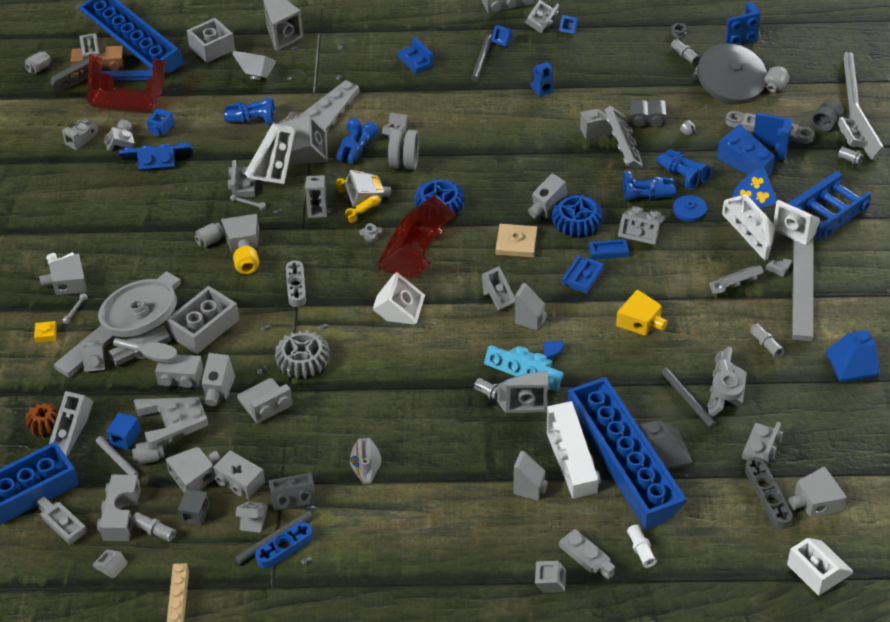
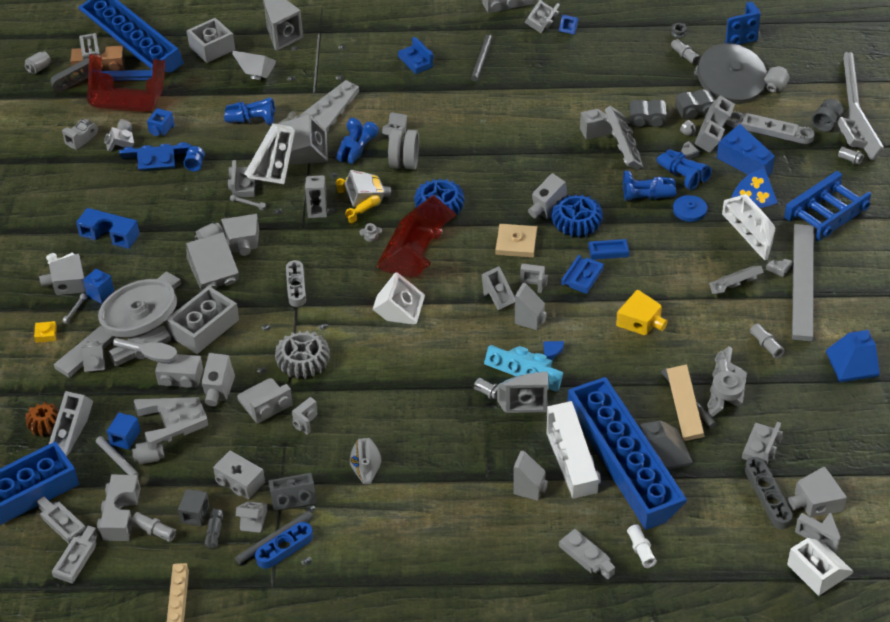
(76, 556): none -> light grey hinge
(98, 286): none -> blue brick
(110, 563): light grey slope -> none
(121, 229): none -> blue arch
(192, 468): light grey torso -> none
(194, 158): none -> blue wheel
(212, 261): none -> light grey slope
(214, 528): none -> dark grey axle
(246, 260): yellow head -> none
(304, 414): none -> light grey bracket
(501, 35): blue tile -> none
(533, 275): none -> light grey bracket
(542, 77): blue leg -> none
(550, 576): light grey brick -> none
(640, 225): light grey bracket -> none
(685, 403): none -> tan tile
(690, 150): none -> light grey tile
(694, 104): none -> dark grey brick
(711, 129): none -> light grey arch
(773, 132): blue bracket -> none
(795, 222): white slope -> none
(826, 531): none -> light grey slope

